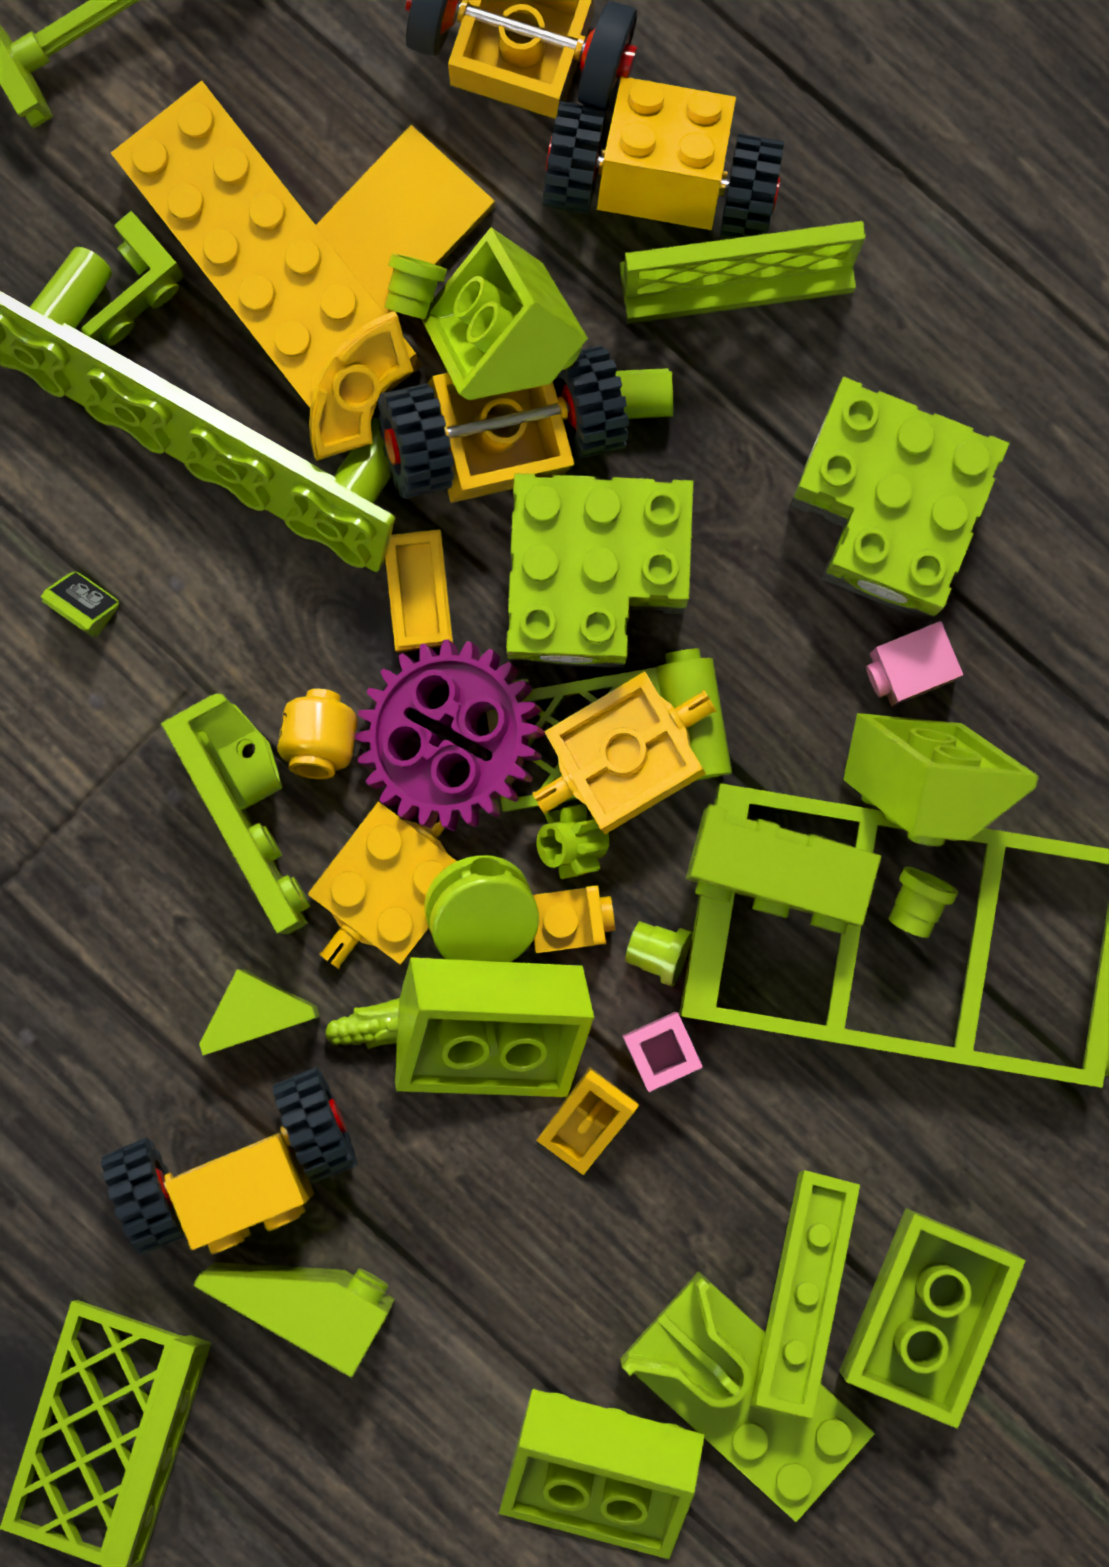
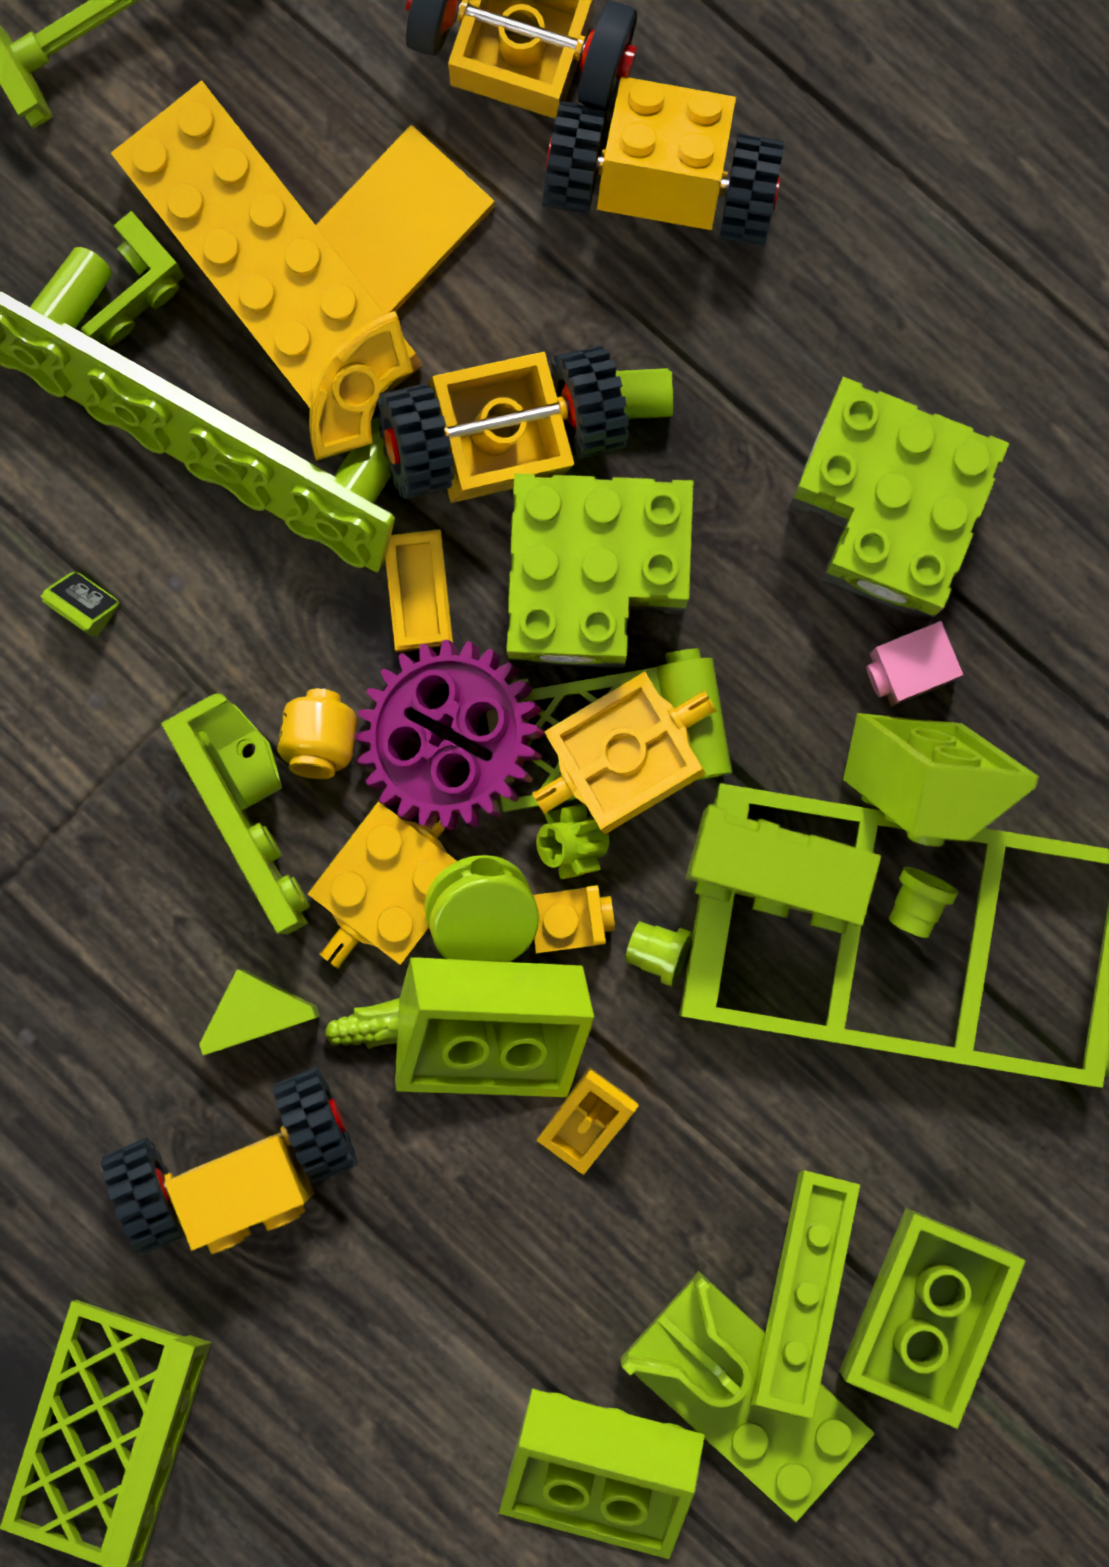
(313, 1308): lime slope -> none
(412, 285): lime piece -> none
(502, 322): lime slope -> none
(662, 1051): bright pink brick -> none
(741, 272): lime fence -> none

